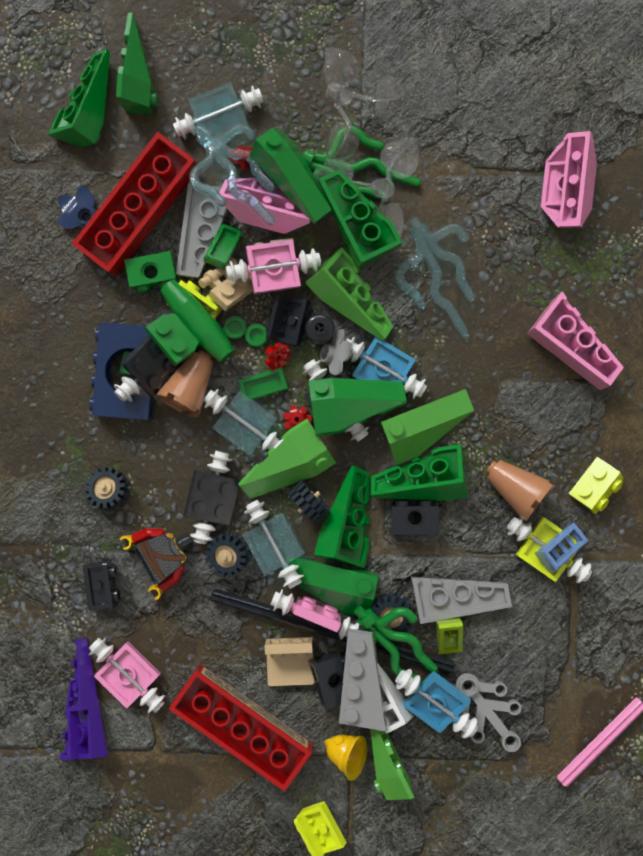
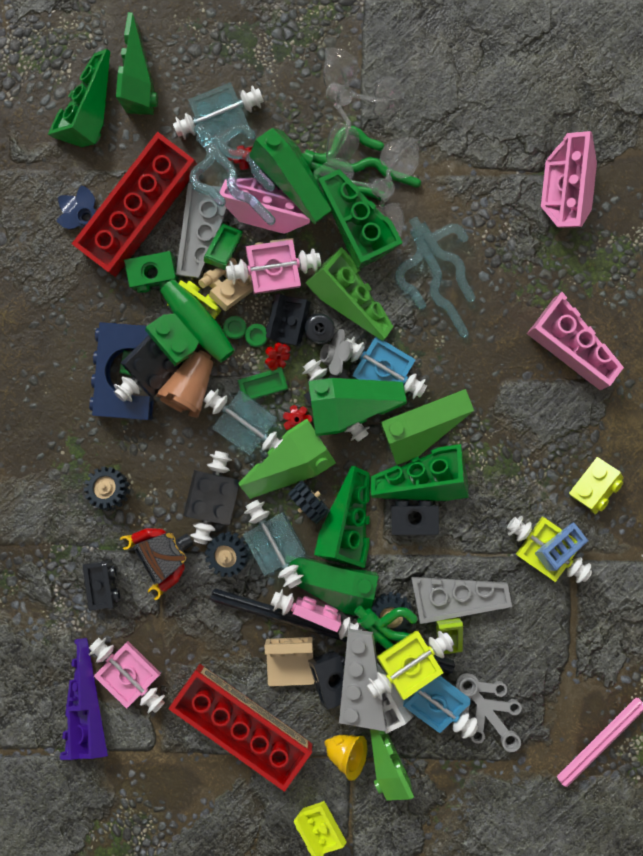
(410, 665): none -> neon yellow plate
(518, 487): nougat cone -> none

